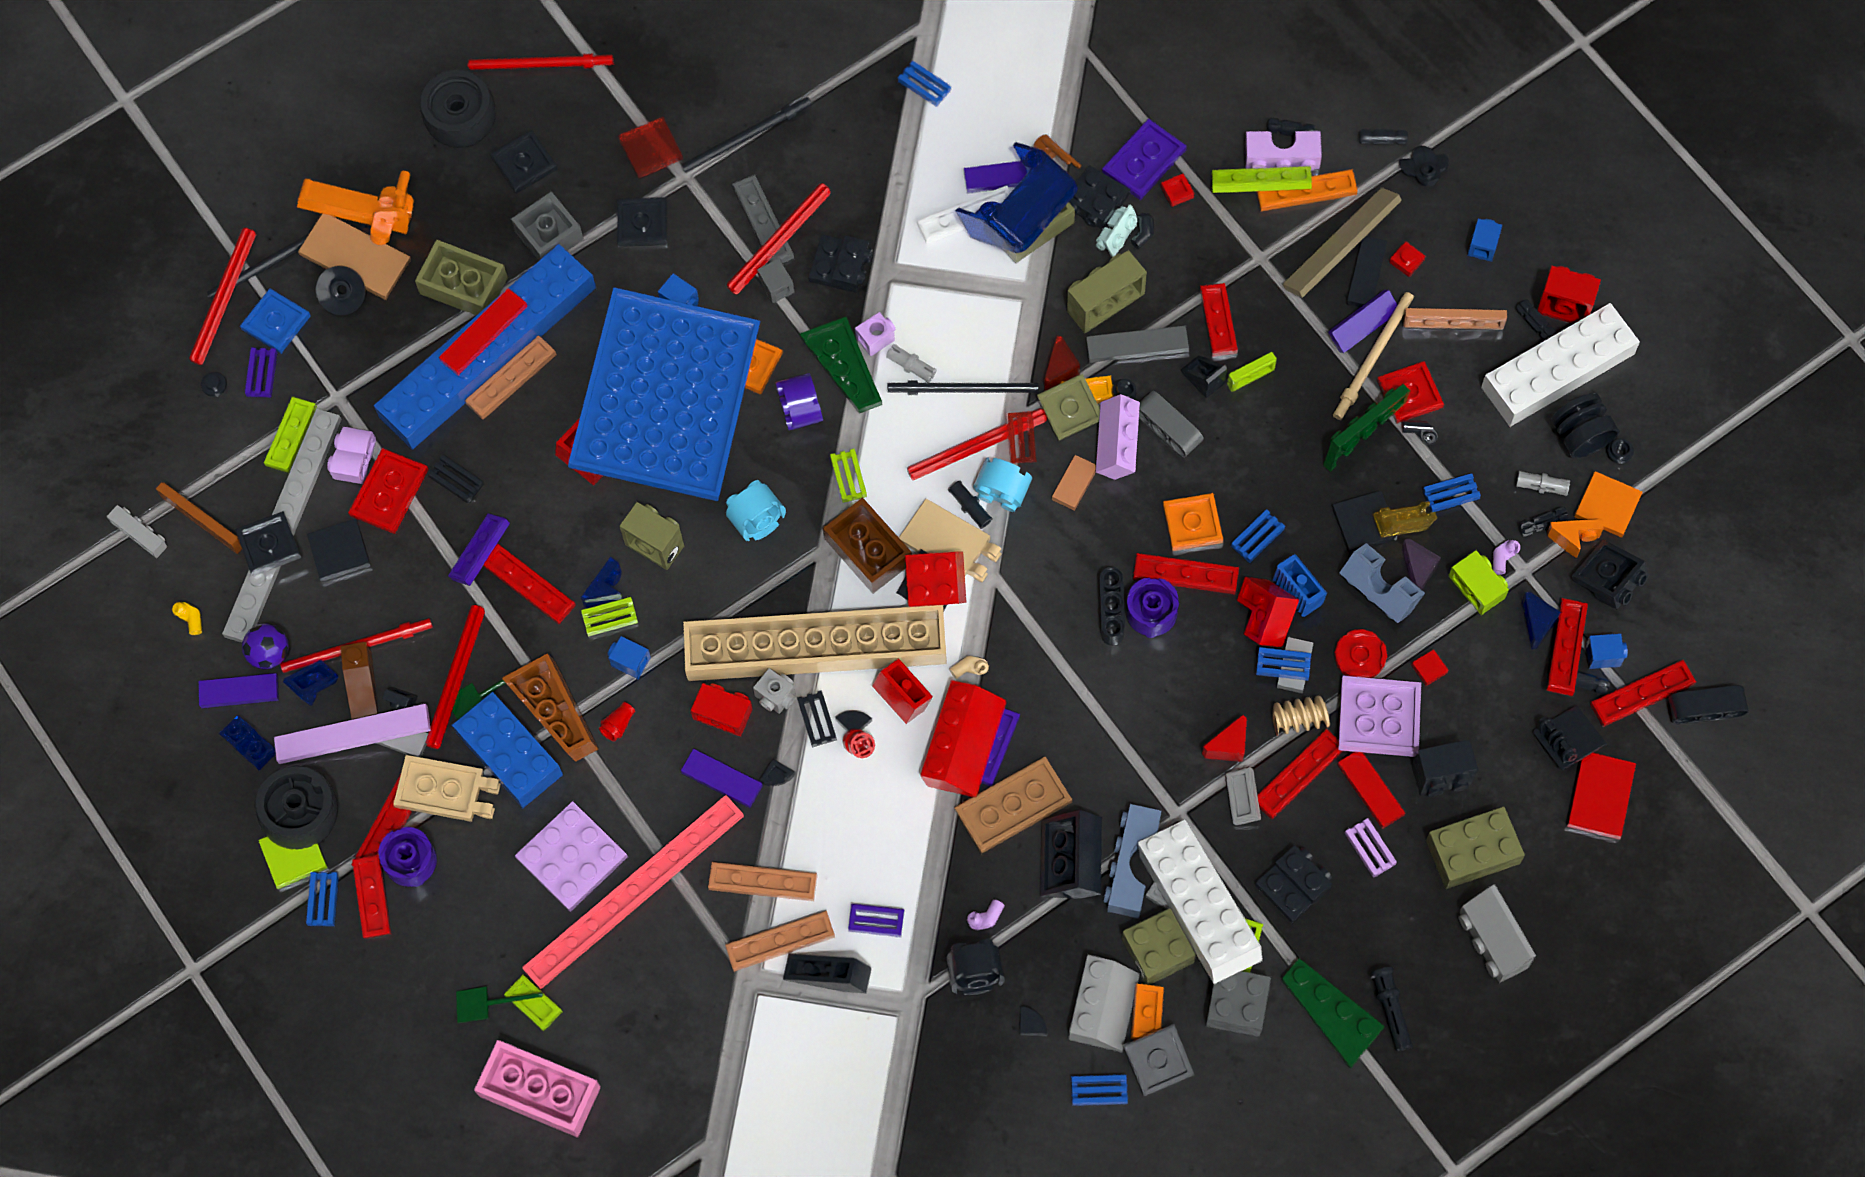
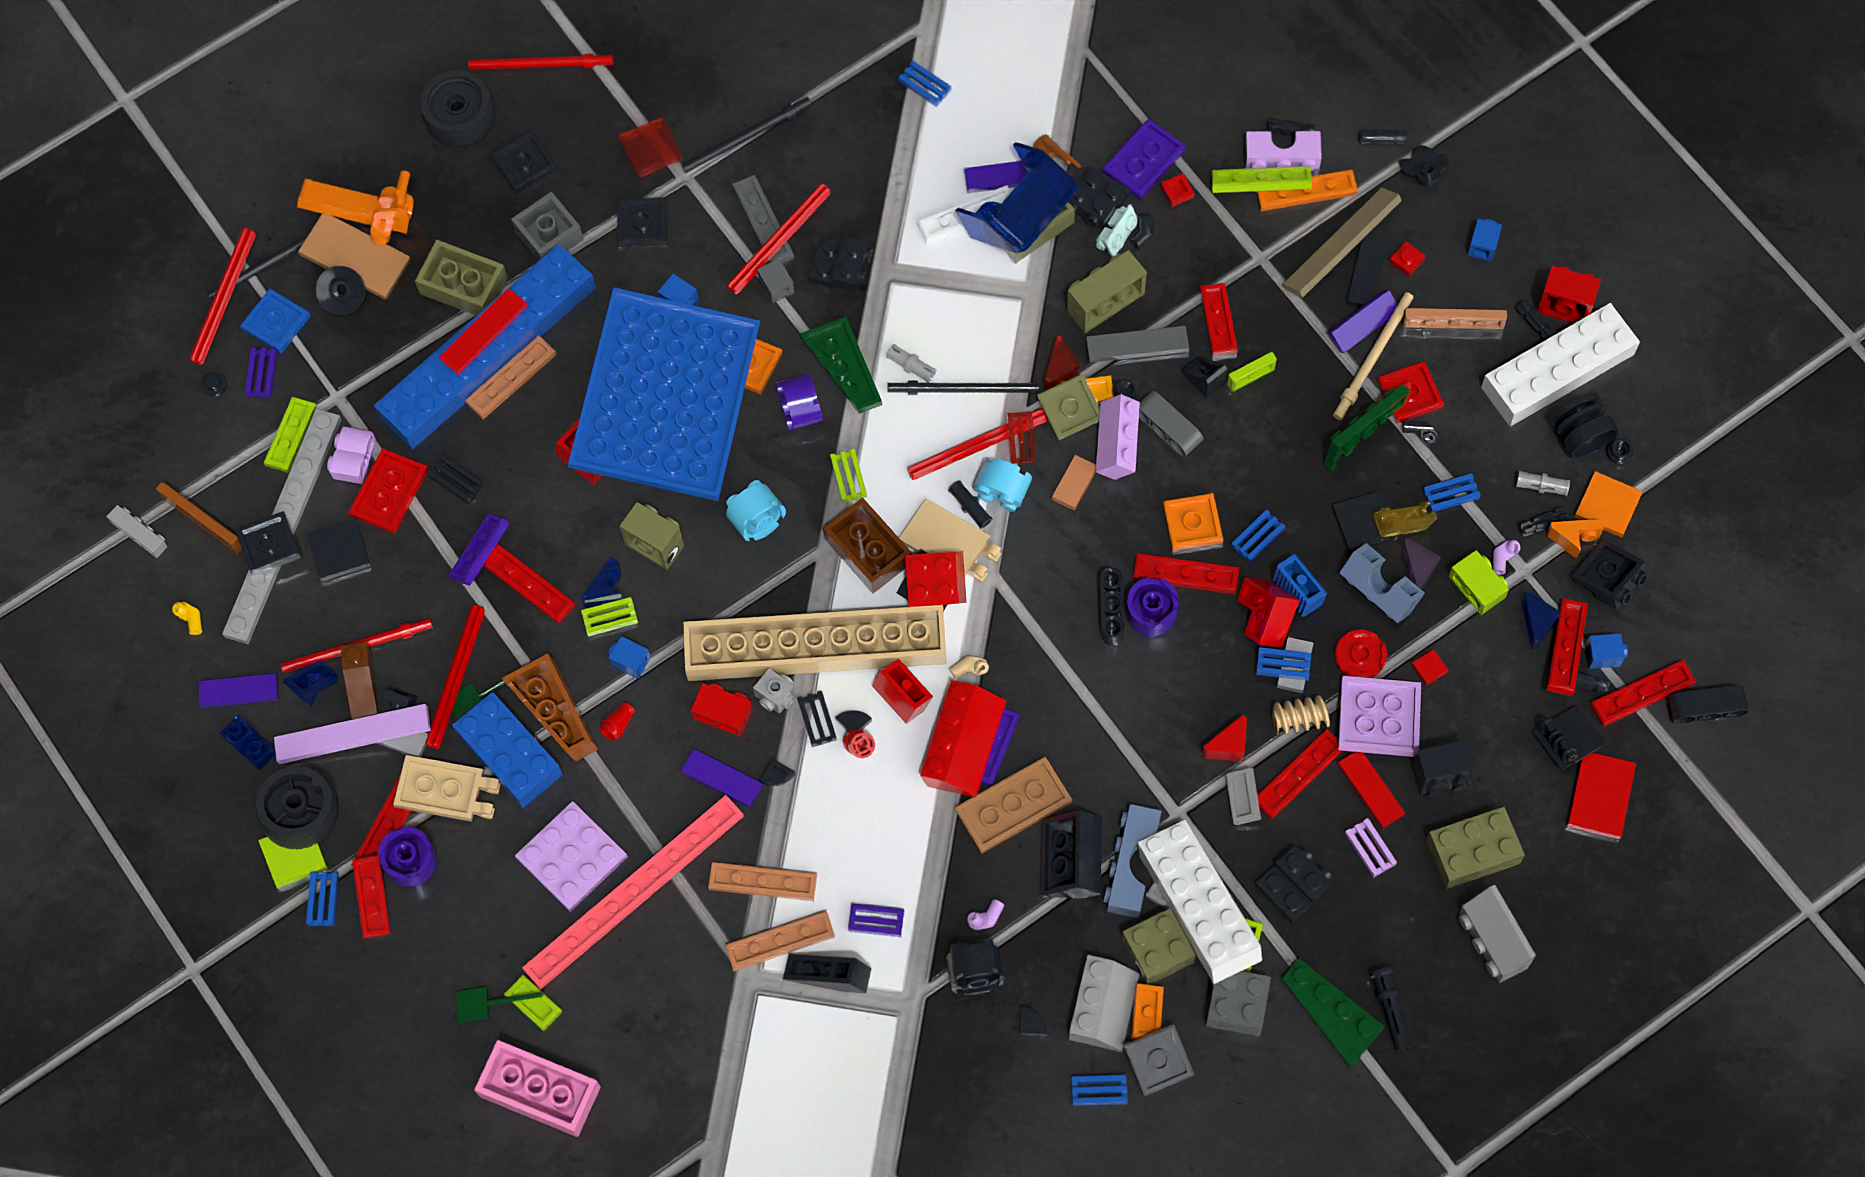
(265, 646): dark purple piece -> none
(870, 342): lavender brick -> none

